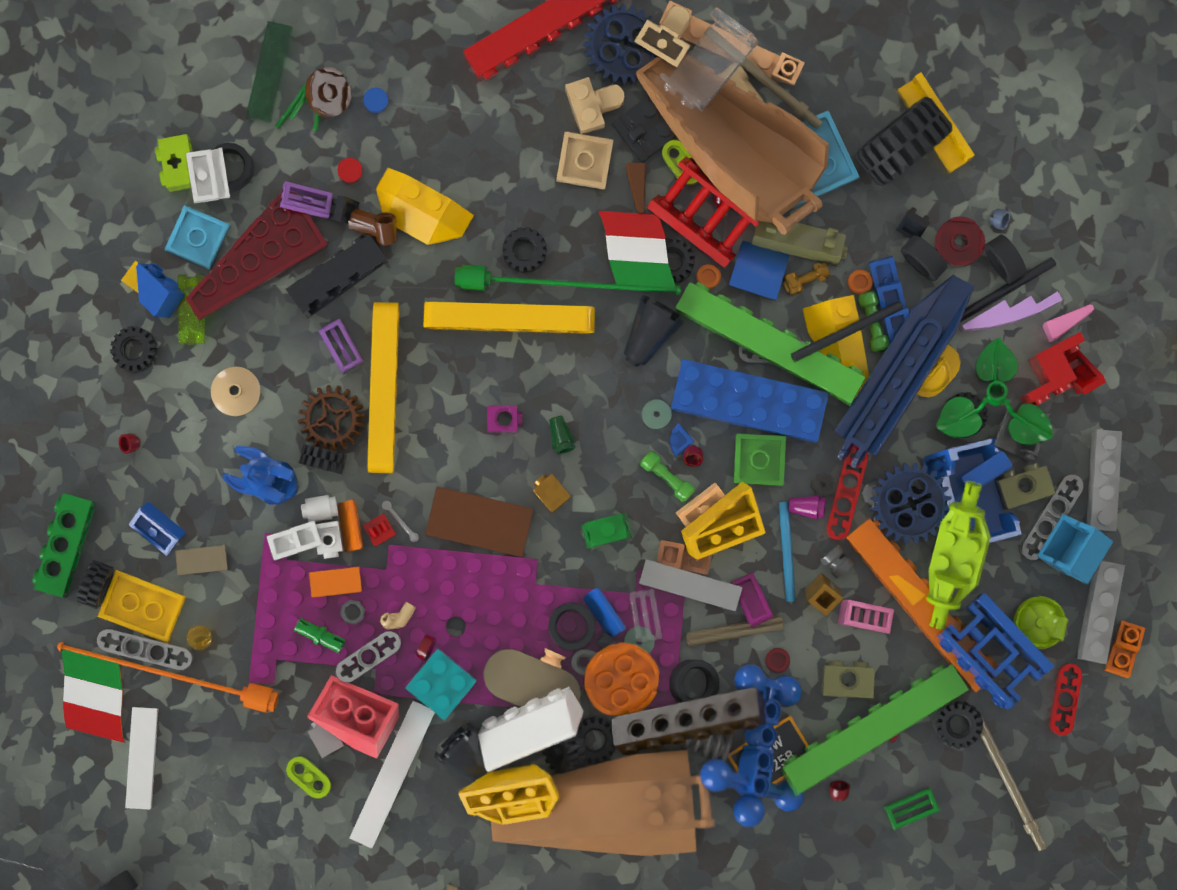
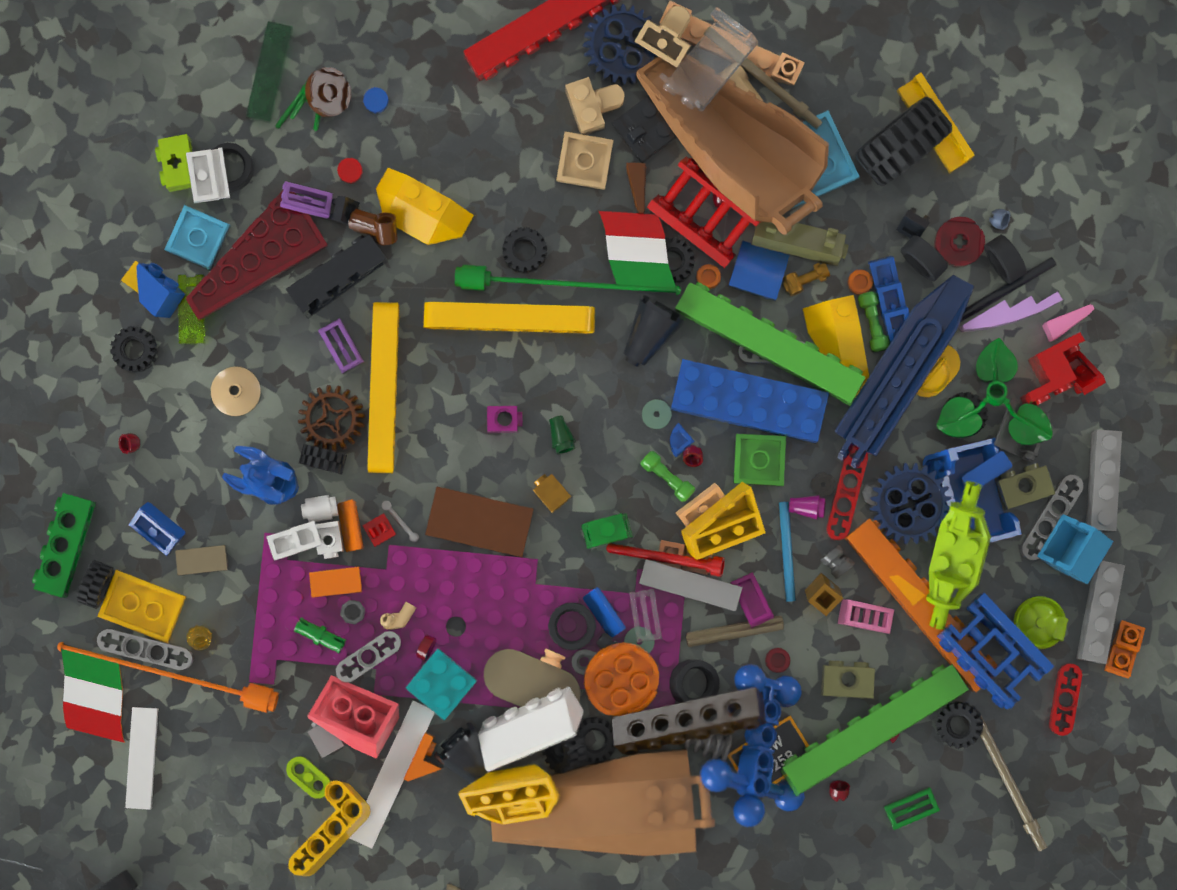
(326, 831): none -> yellow beam
(419, 765): none -> orange slope
(673, 162): lime plate -> none
(713, 565): none -> red piece
(847, 331): black piece -> none

